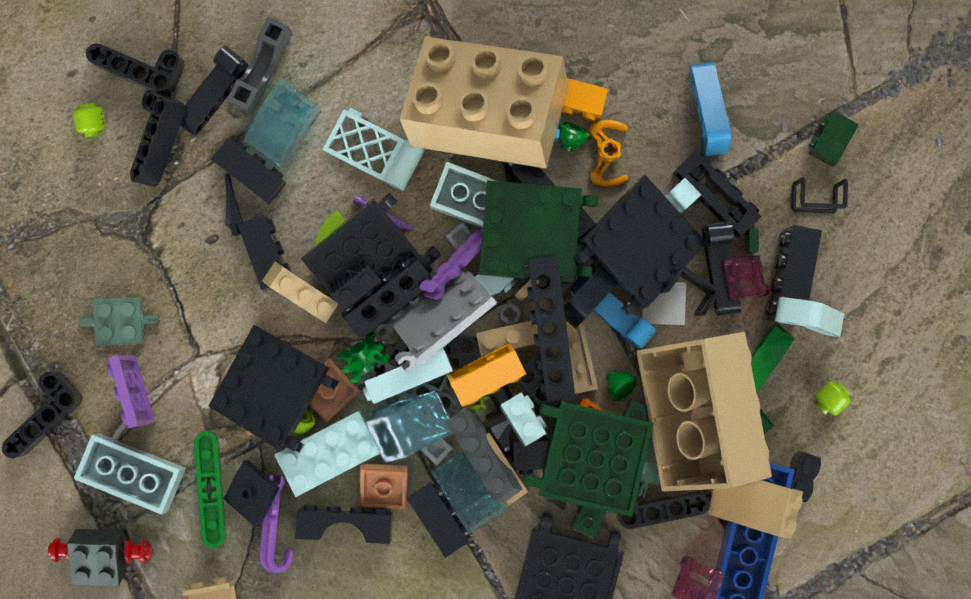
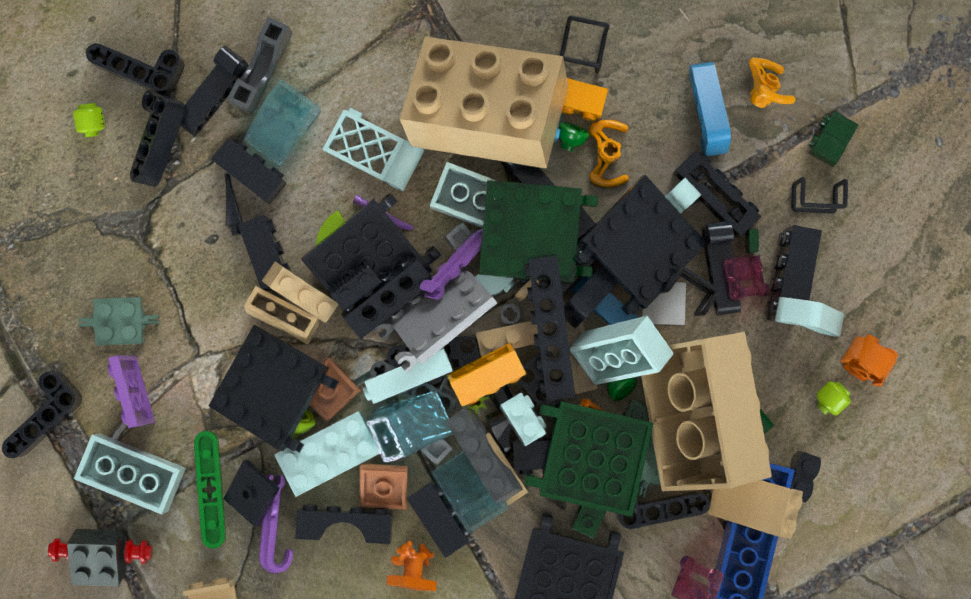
(281, 315): none -> tan brick
(363, 357): green pin -> none
(413, 568): none -> orange piece
(597, 65): none -> black piece
(621, 350): none -> light aqua brick
(768, 84): none -> light orange piece
(769, 353): green beam -> none
(869, 360): none -> orange brick

